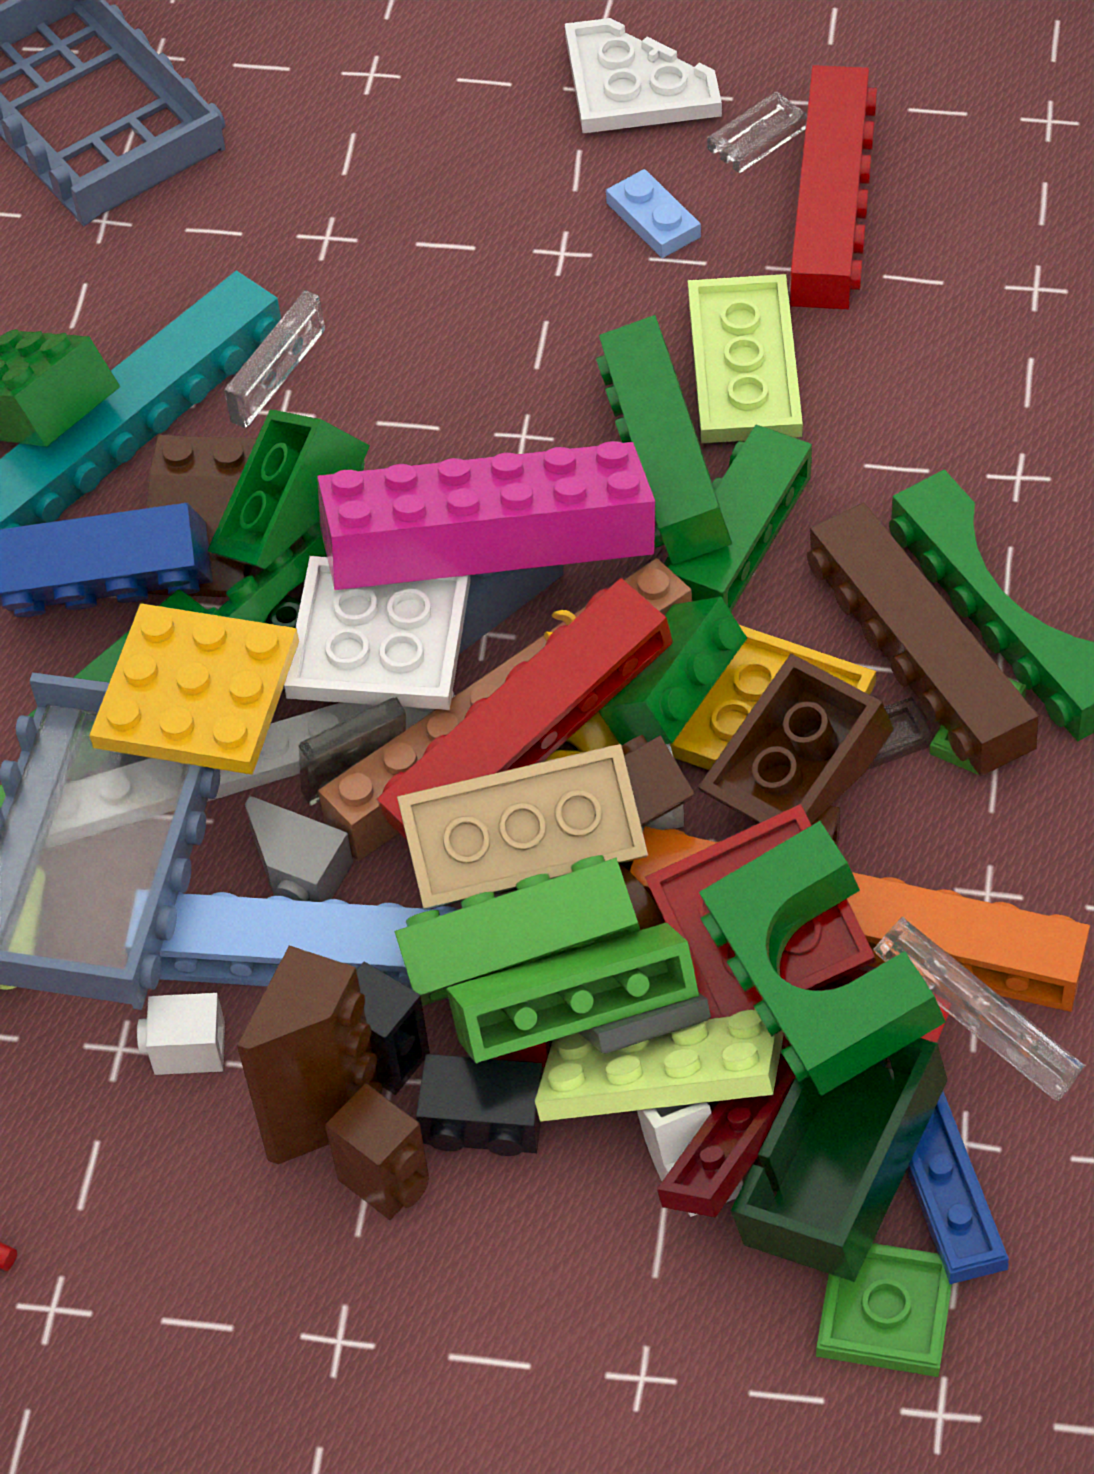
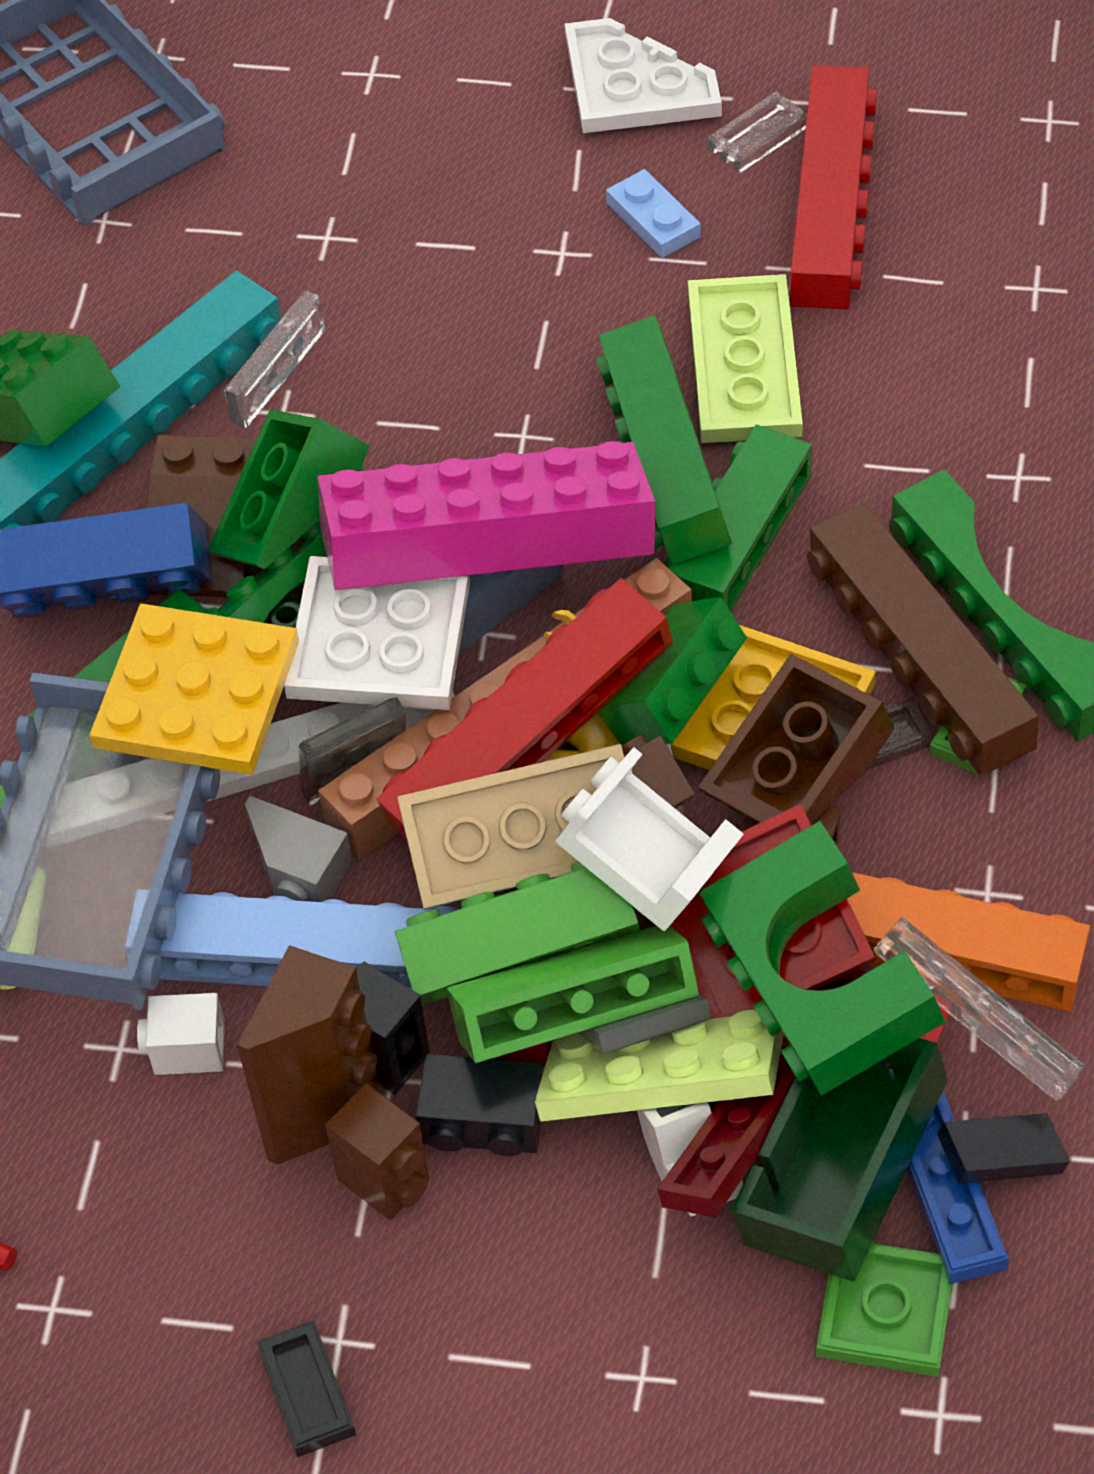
(306, 1388): none -> black tile
(642, 842): none -> white panel
(1003, 1148): none -> black tile

